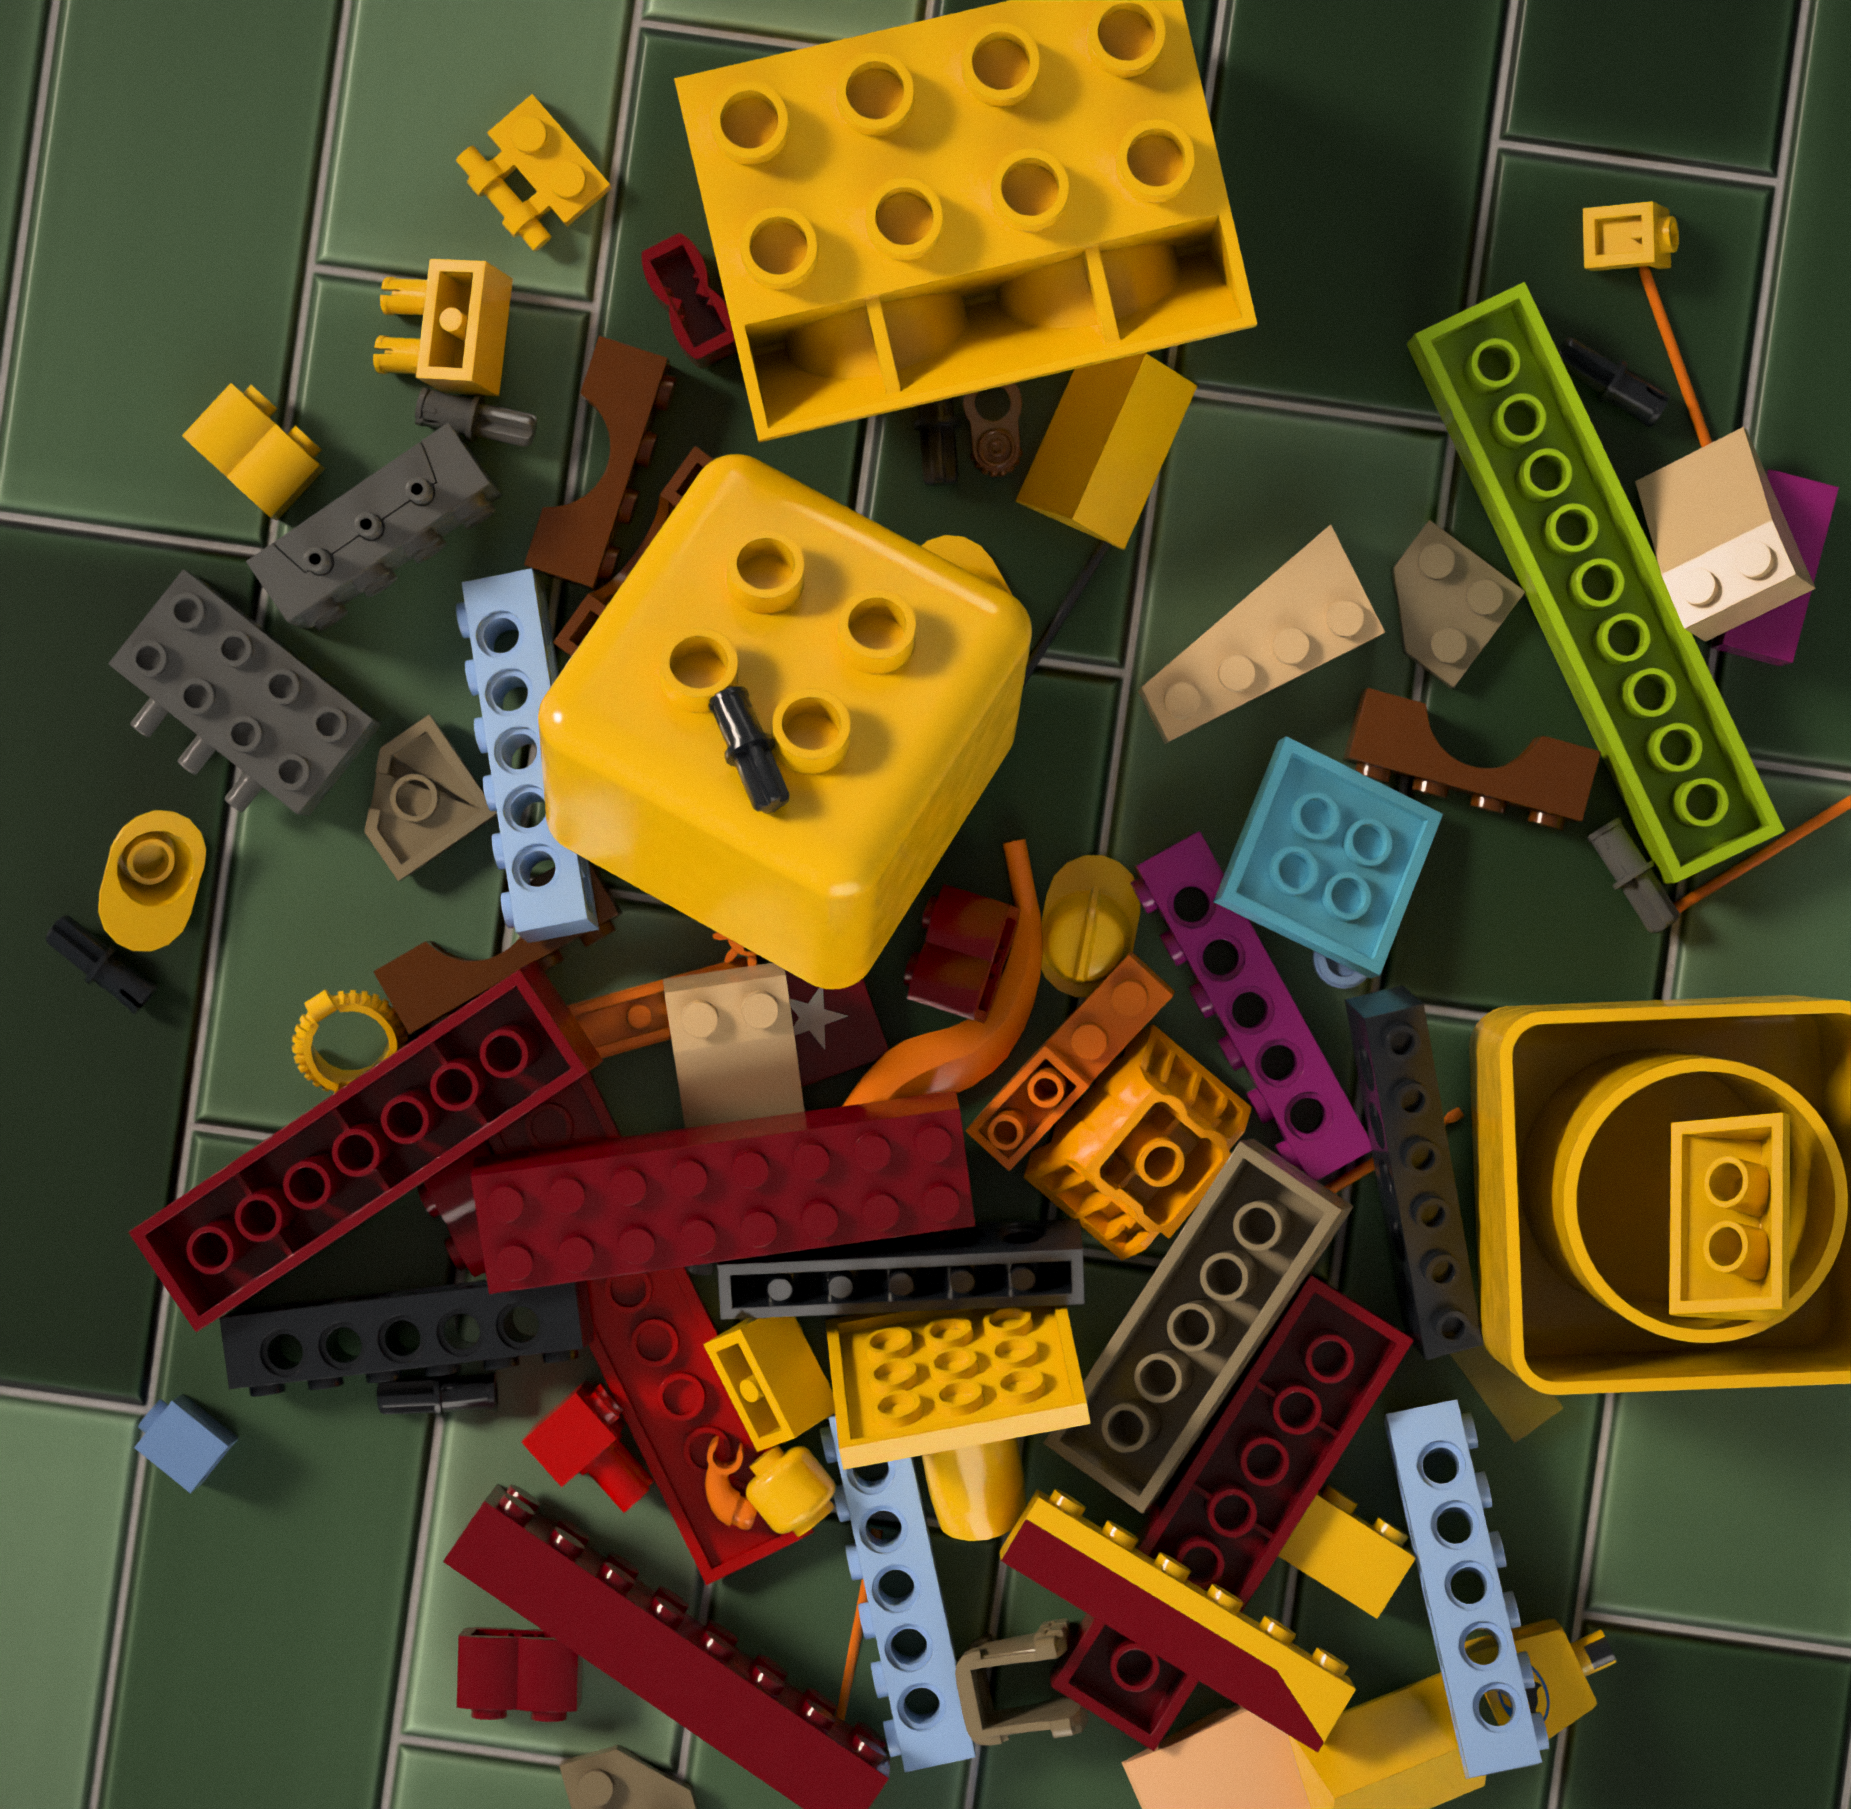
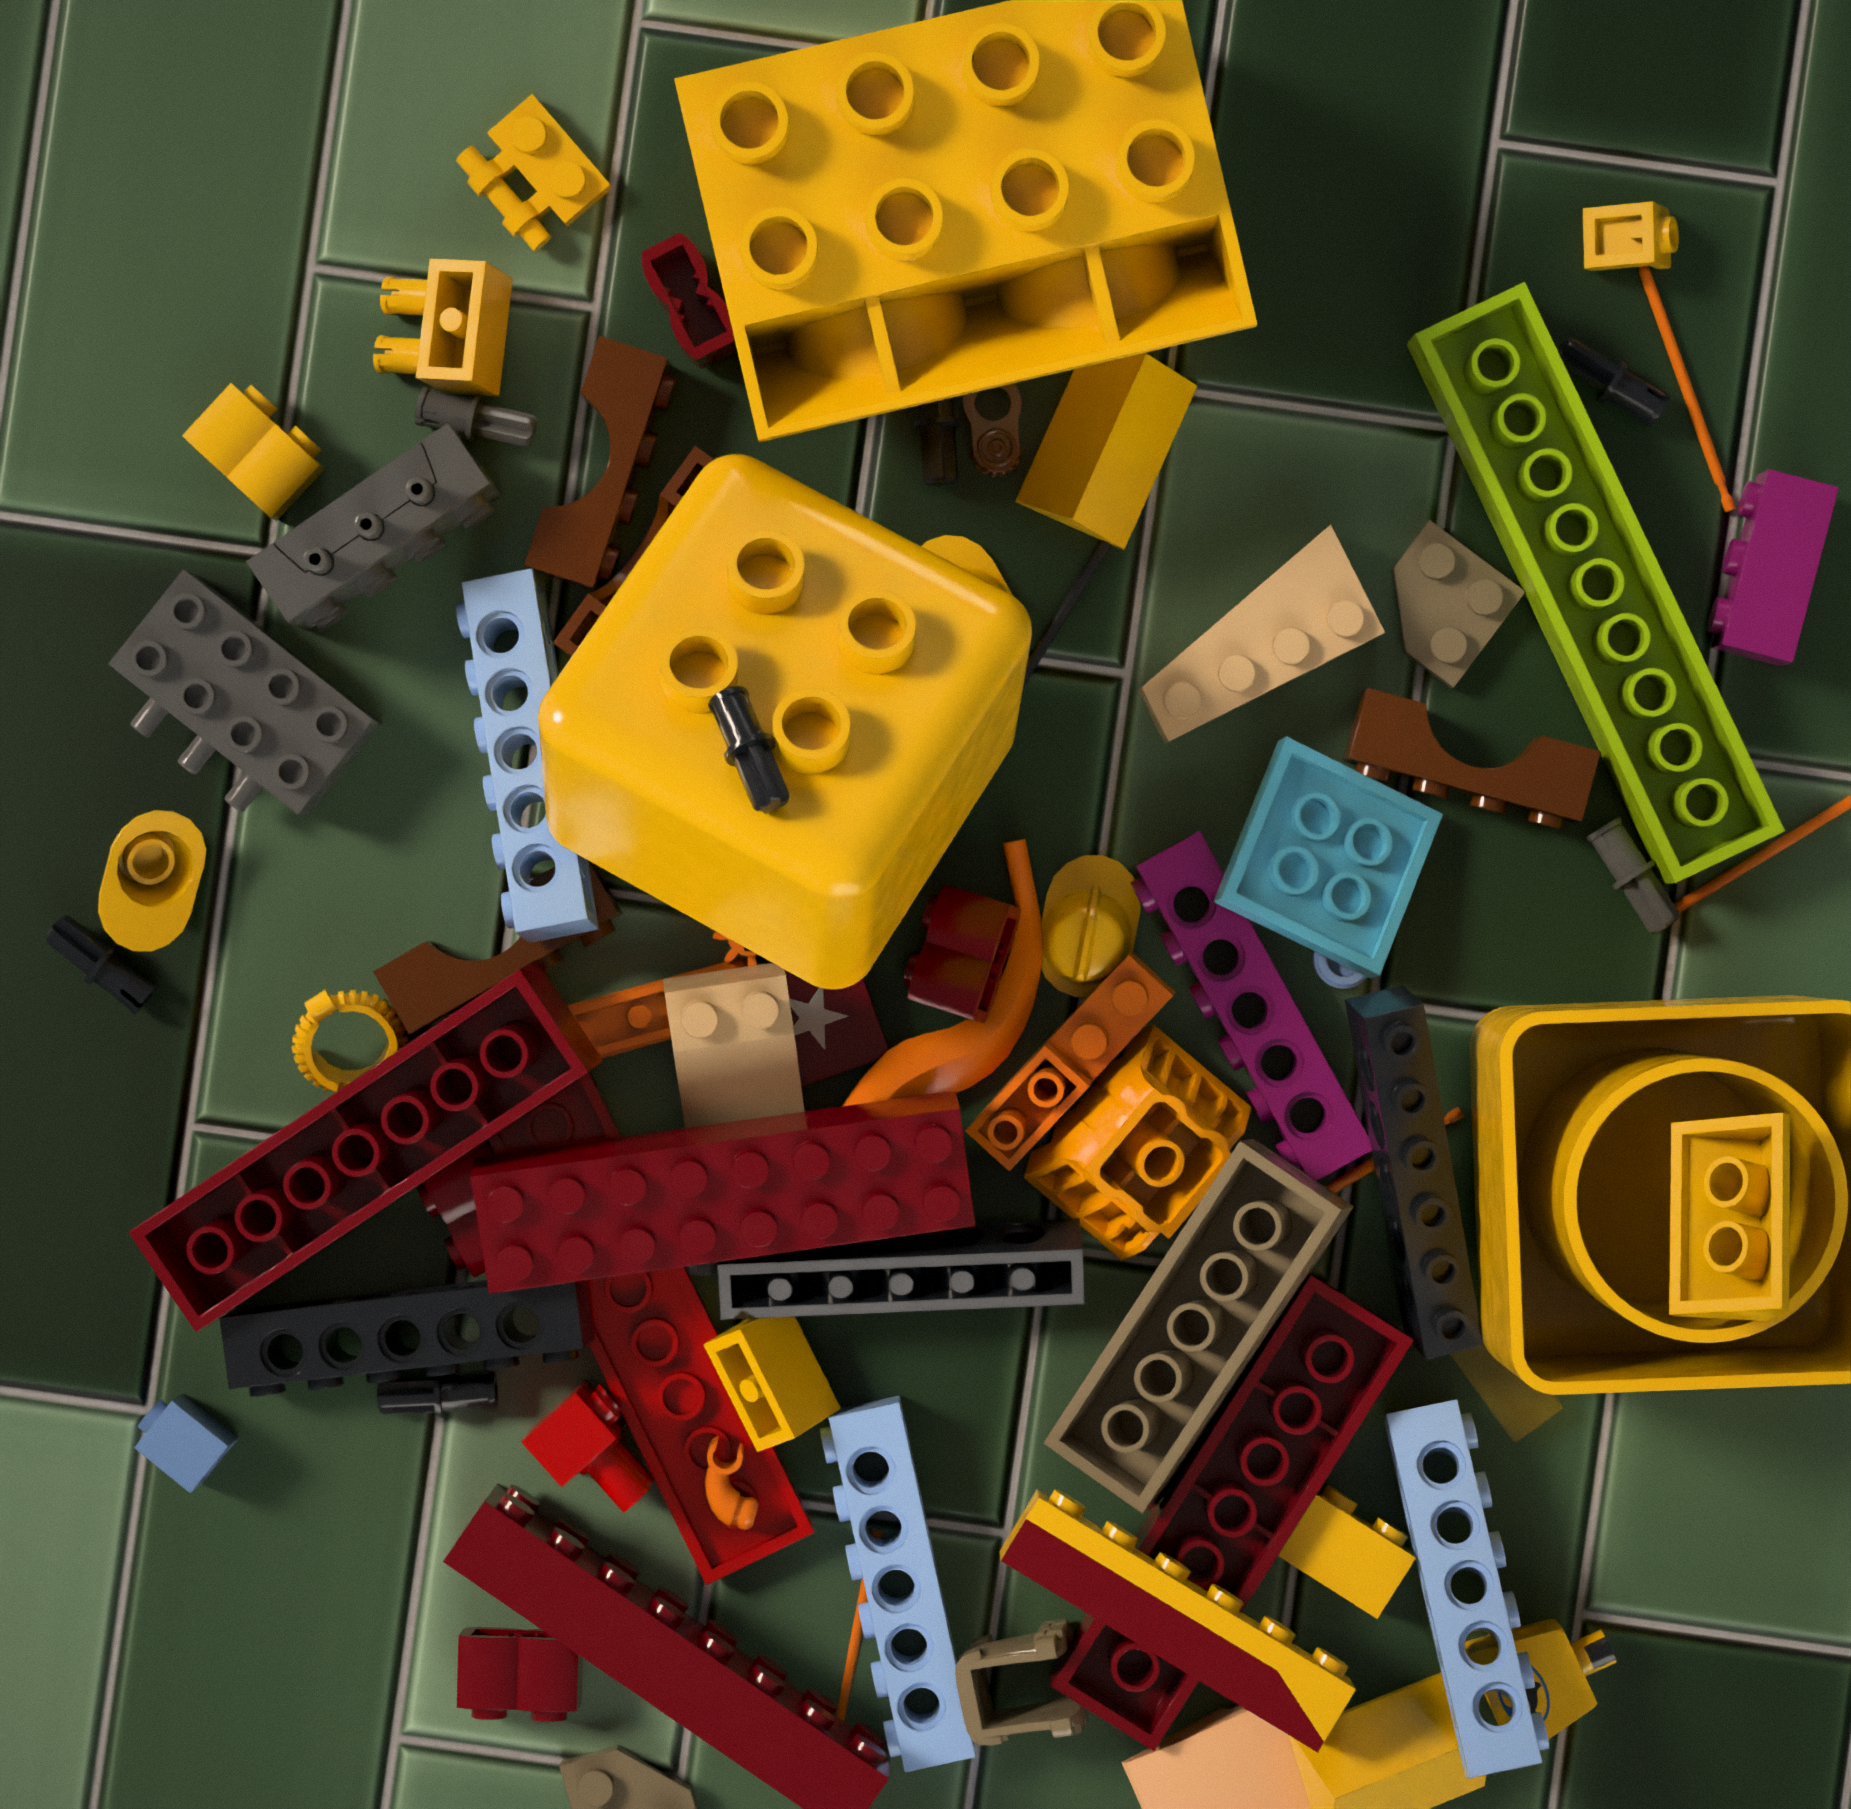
(422, 799): dark tan plate -> none
(790, 1489): yellow head -> none
(958, 1396): yellow piece -> none
(1721, 537): tan slope -> none

